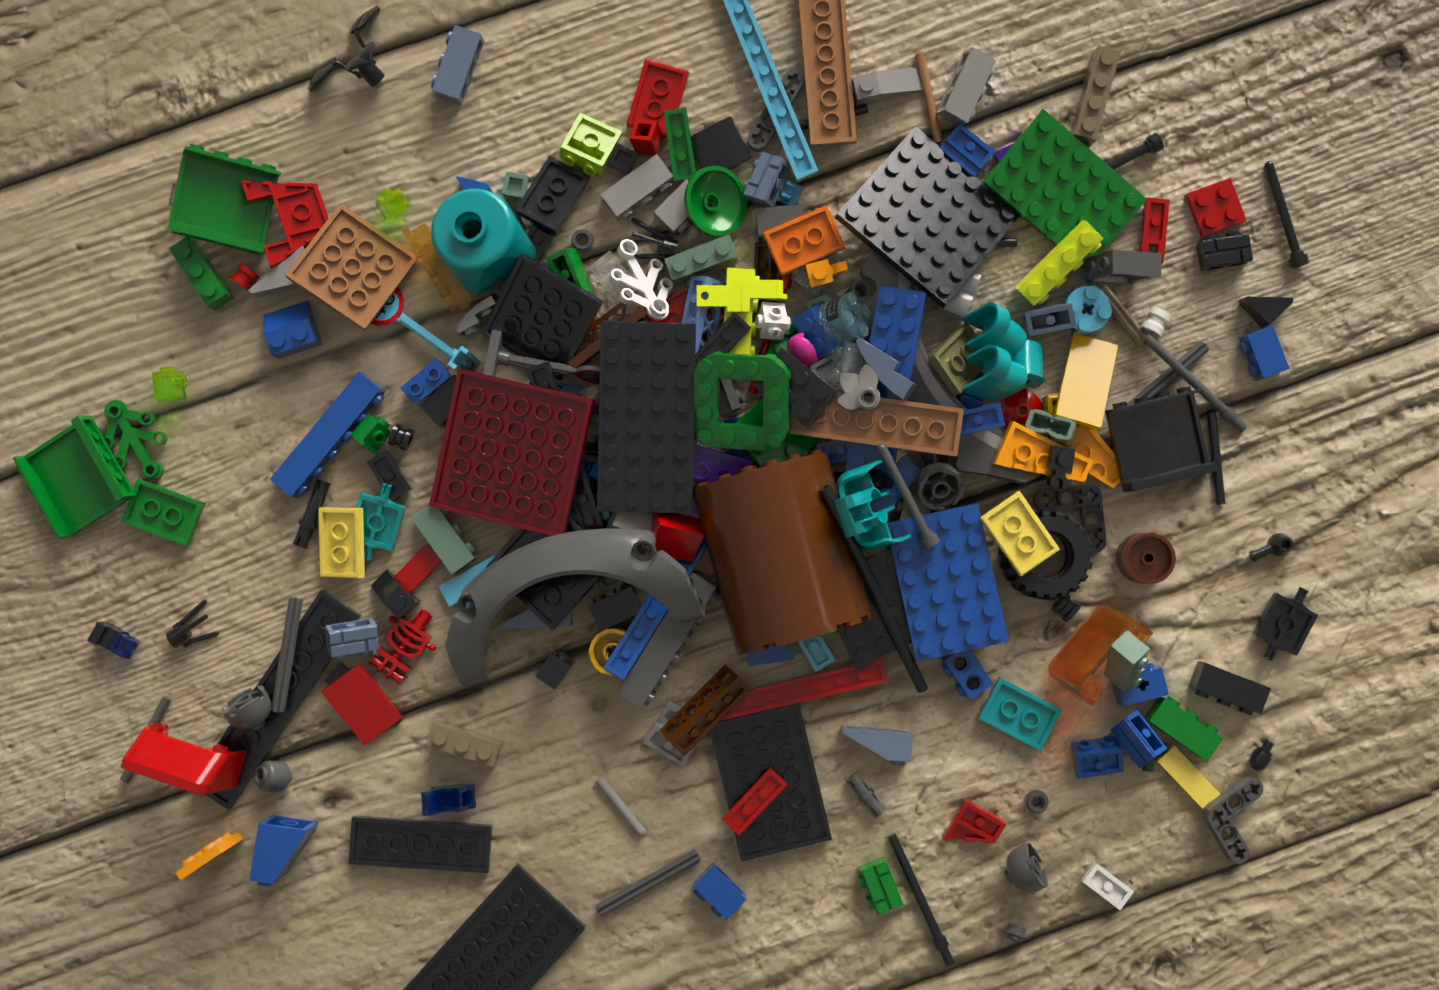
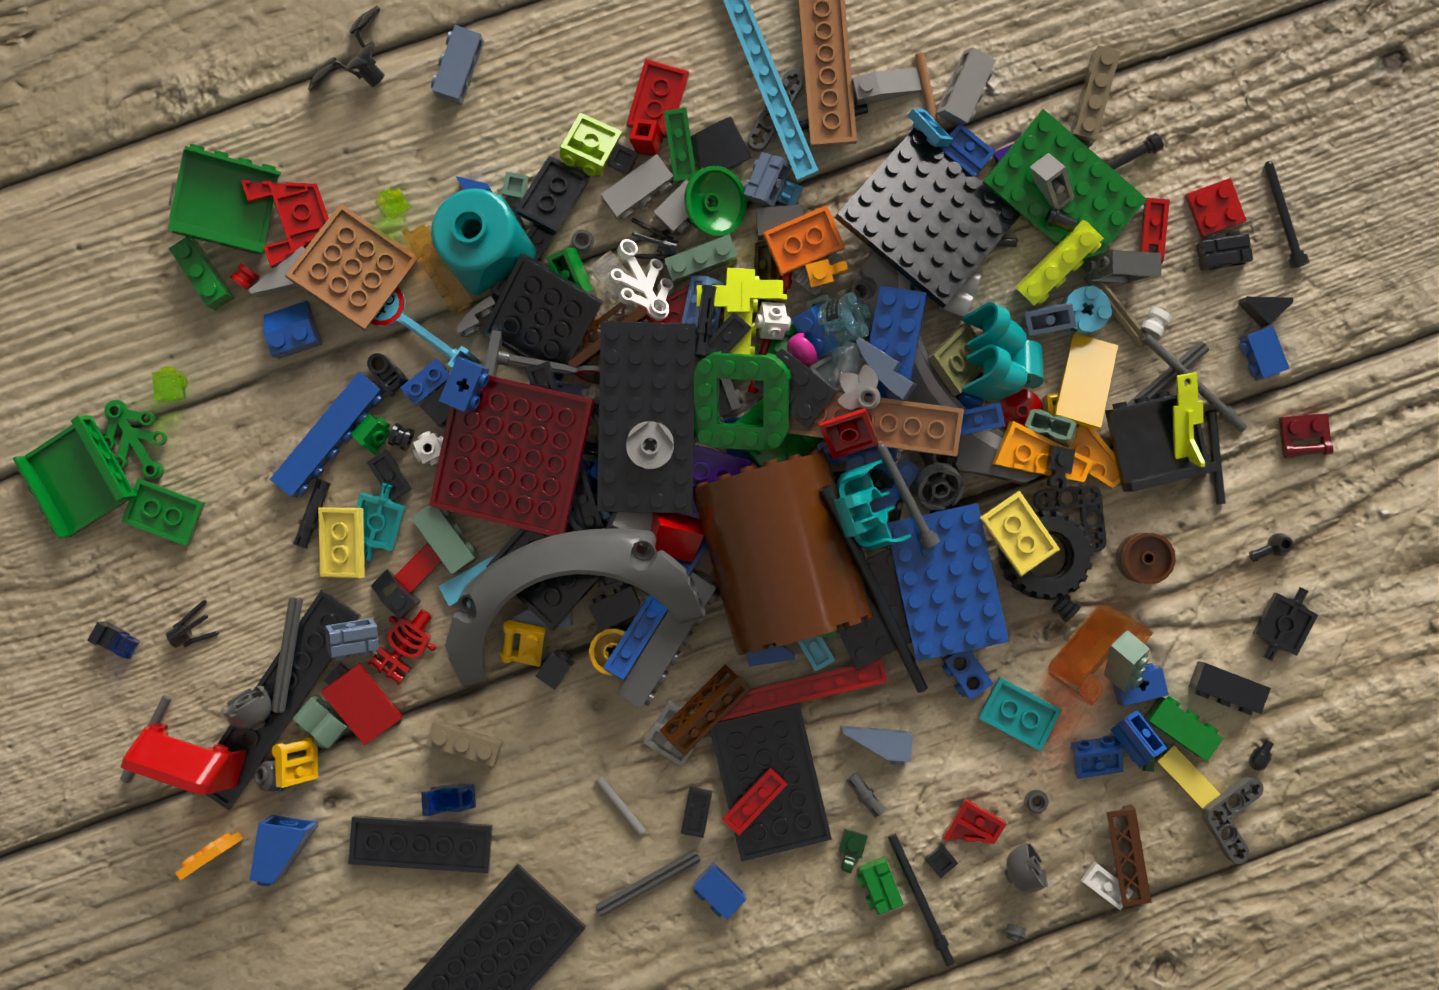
(297, 769): none -> yellow plate
(320, 722): none -> sand green brick
(389, 377): none -> black piece
(420, 452): none -> white brick
(455, 392): none -> blue brick
(530, 646): none -> yellow plate
(651, 431): none -> light grey plate
(696, 812): none -> black plate
(703, 329): none -> black pin
(849, 433): none -> red slope
(852, 846): none -> dark green plate
(928, 125): none -> dark azure plate
(941, 861): none -> black tile
(1052, 181): none -> light grey slope
(1062, 221): none -> black pin
(1135, 852): none -> reddish brown fence
(1185, 415): none -> neon yellow piece
(1305, 427): none -> dark red plate

